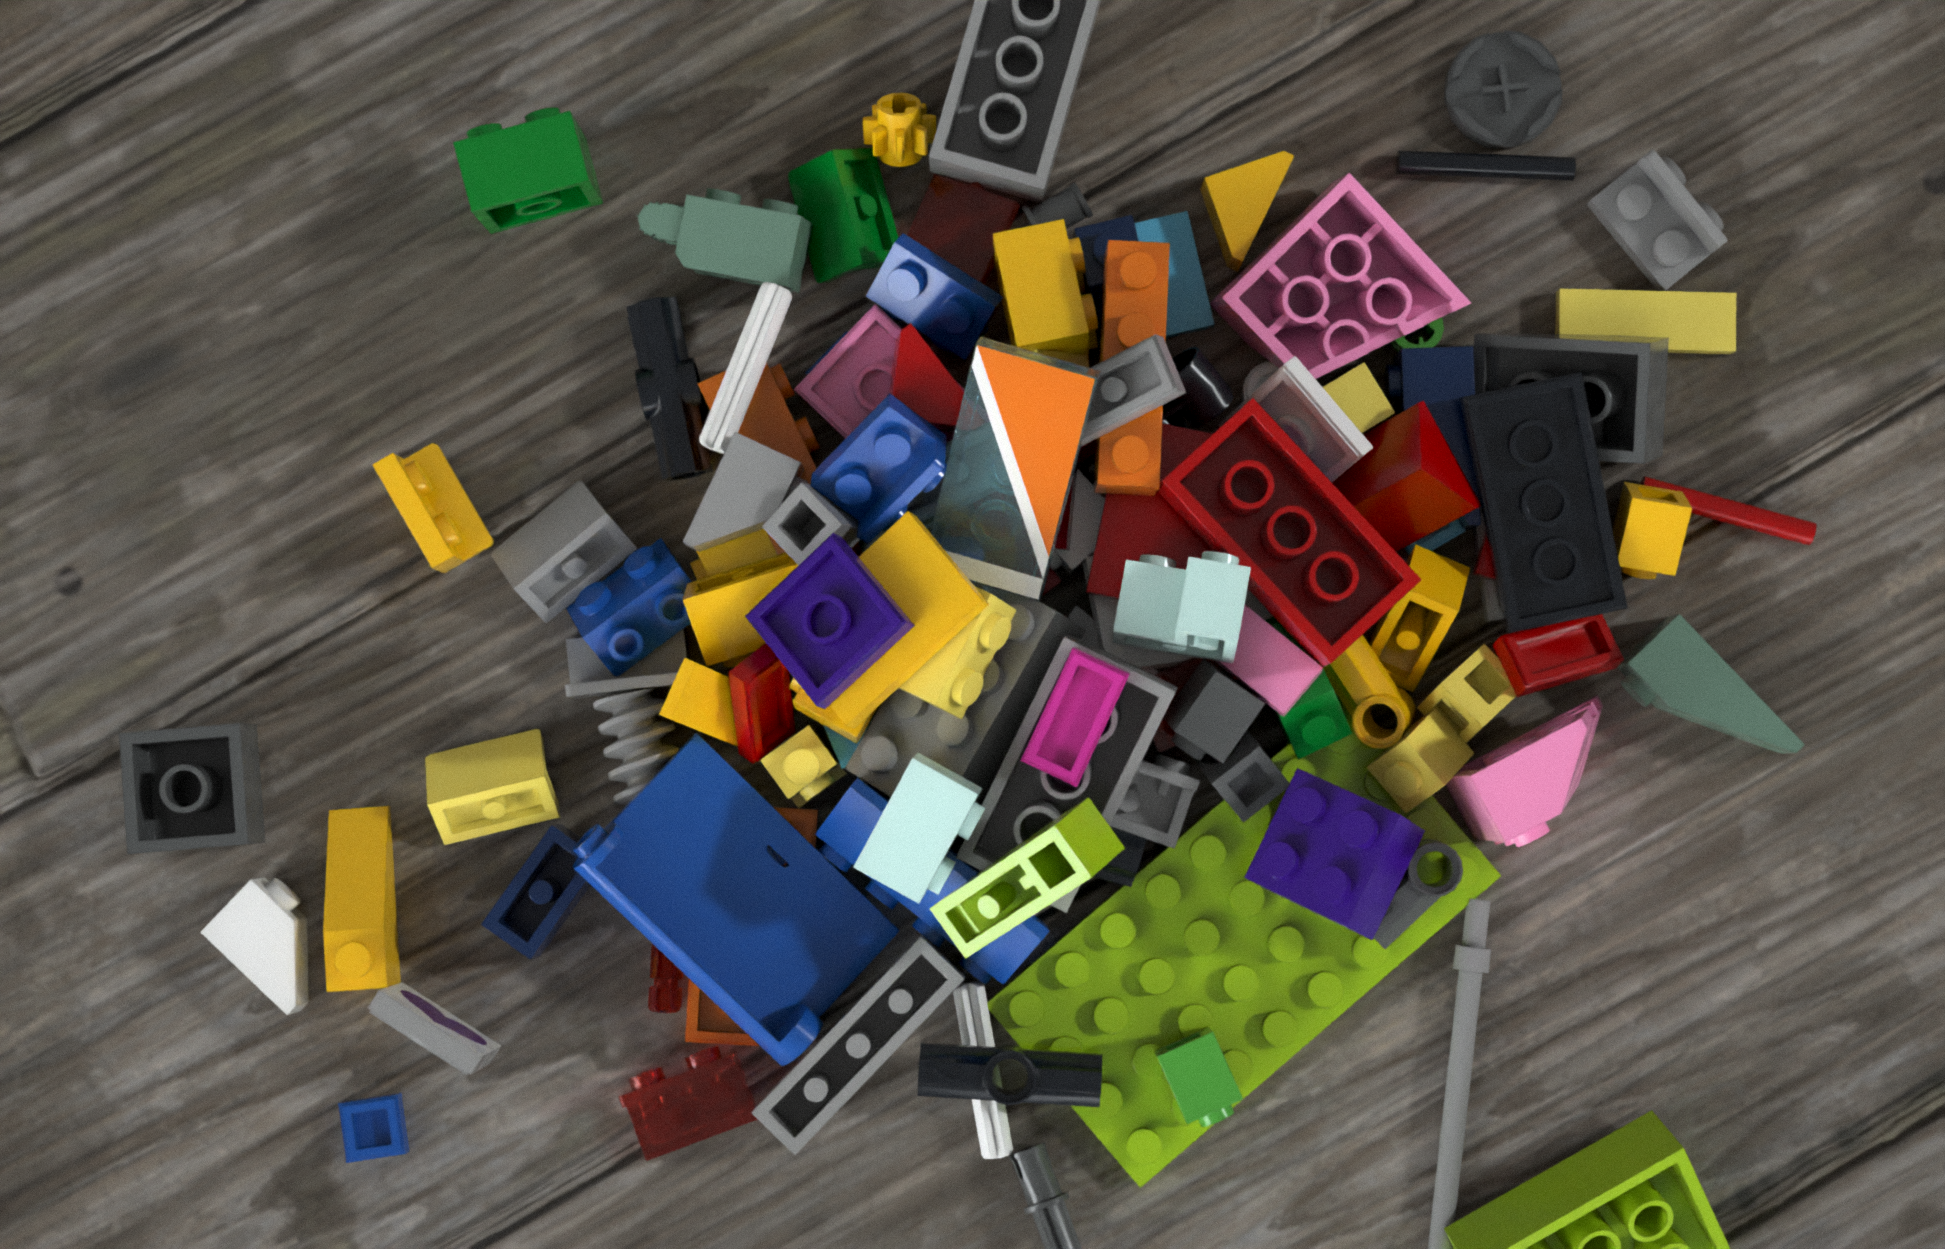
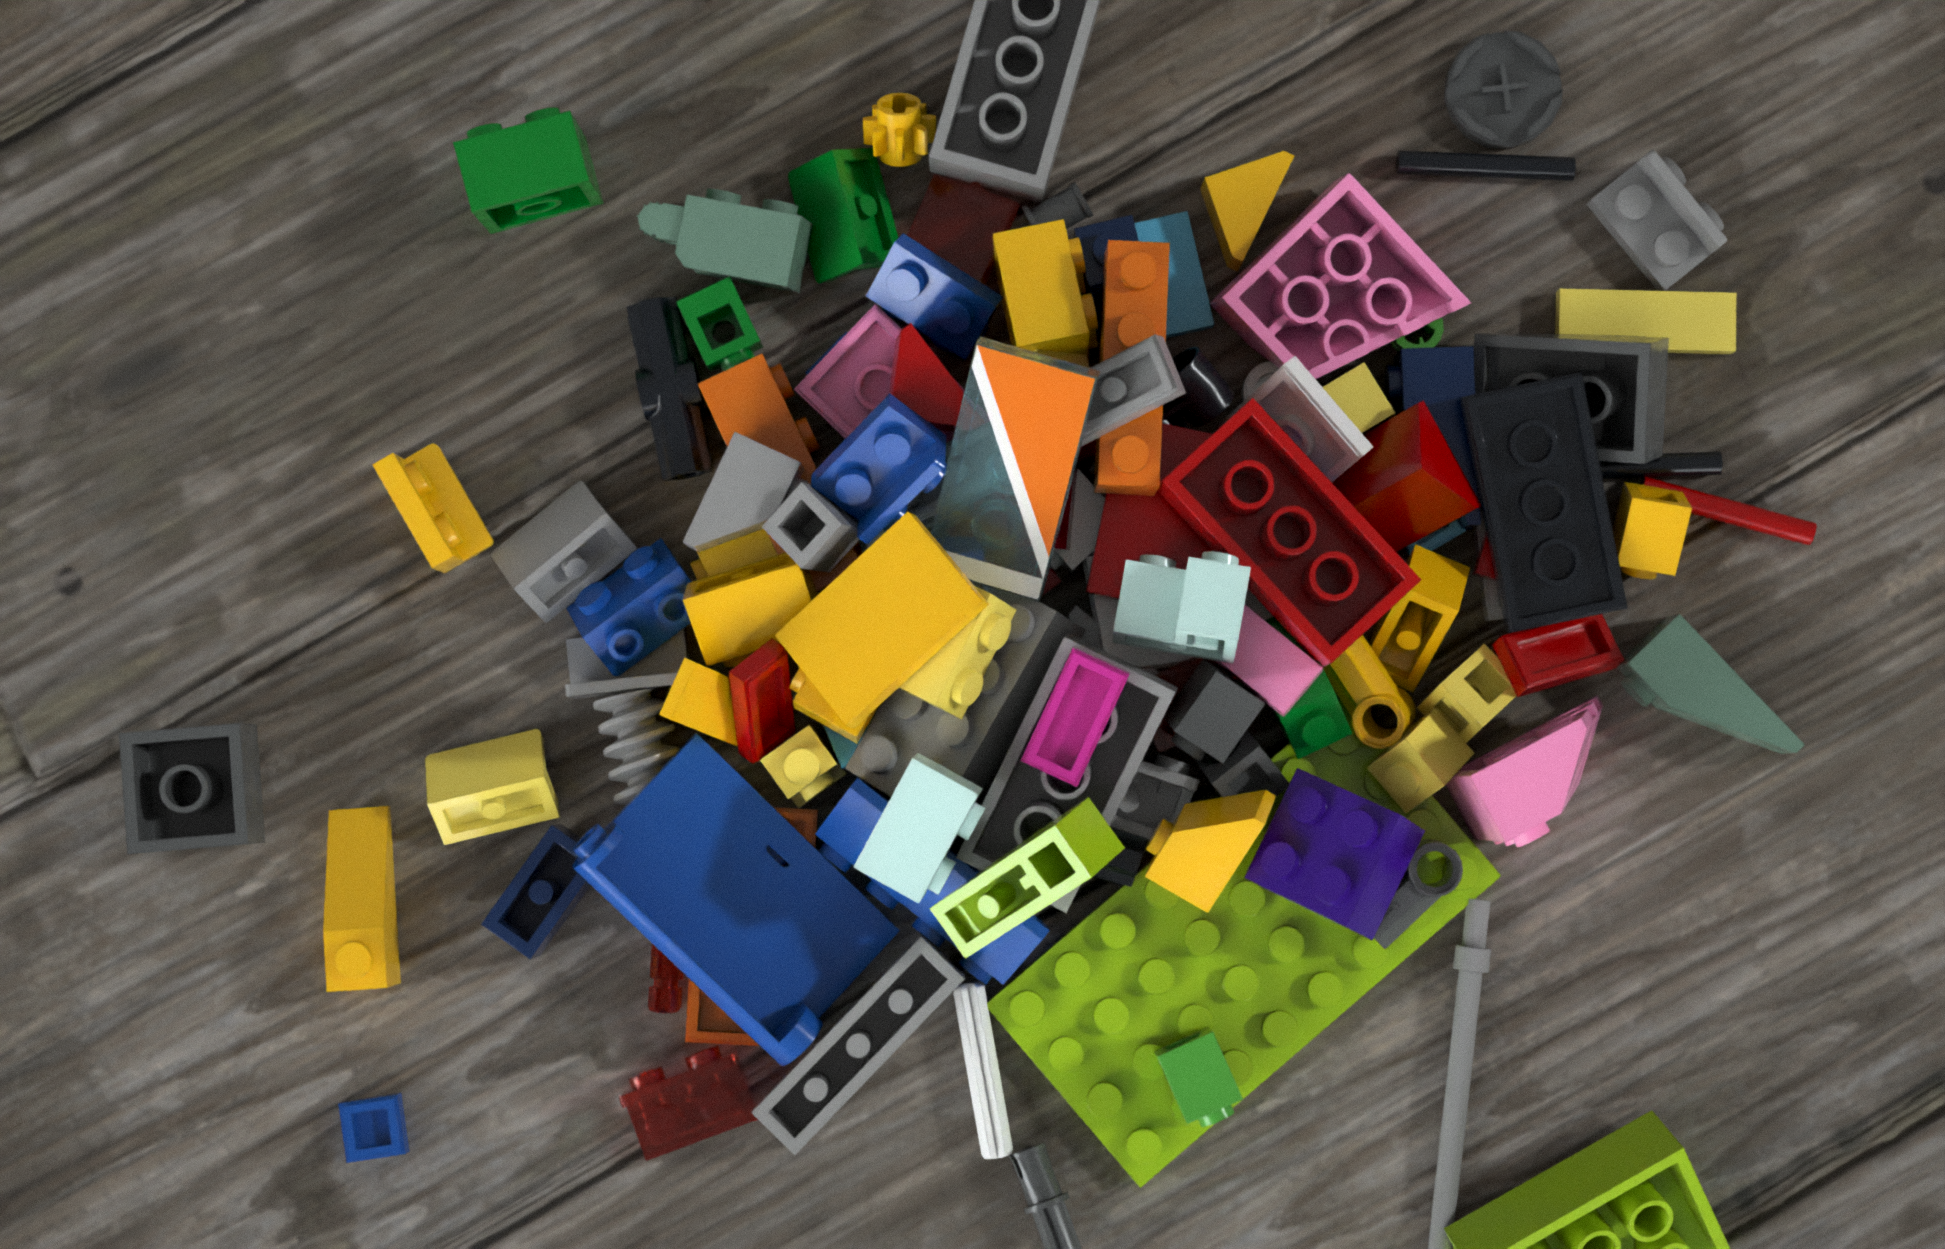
(266, 941): white slope -> none
(433, 1028): tile -> none
(708, 310): none -> green brick
(746, 366): white axle -> none
(829, 621): dark purple tile -> none
(1051, 1076): black piece -> none
(1206, 845): none -> yellow slope
(1666, 466): none -> black bar

